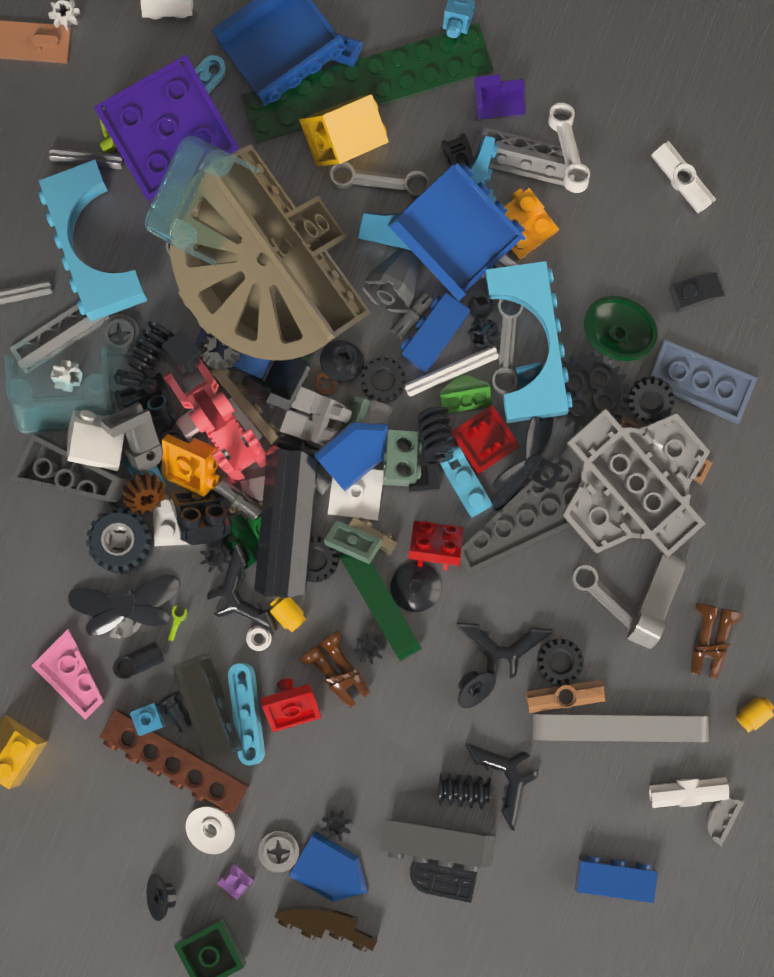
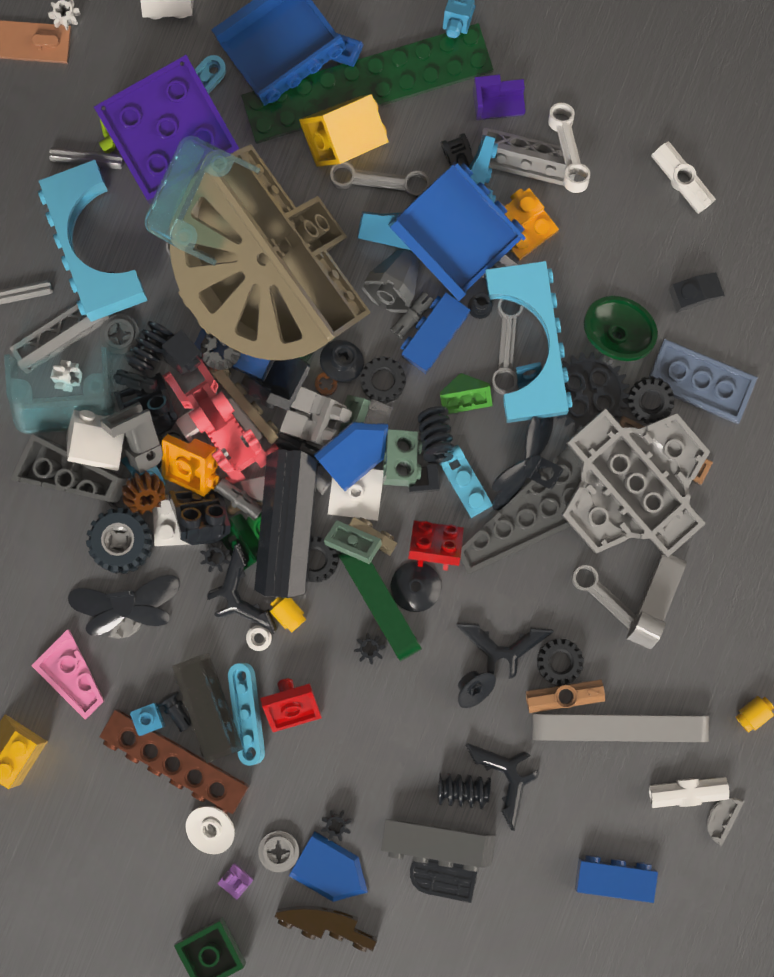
(140, 660): black piece -> none
(160, 897): black piece -> none
(176, 622): lime hand -> none
(337, 682): reddish brown piece -> none
(451, 371): white axle -> none
(484, 333): black gear -> none
(485, 439): red plate -> none
(717, 650): reddish brown piece -> none

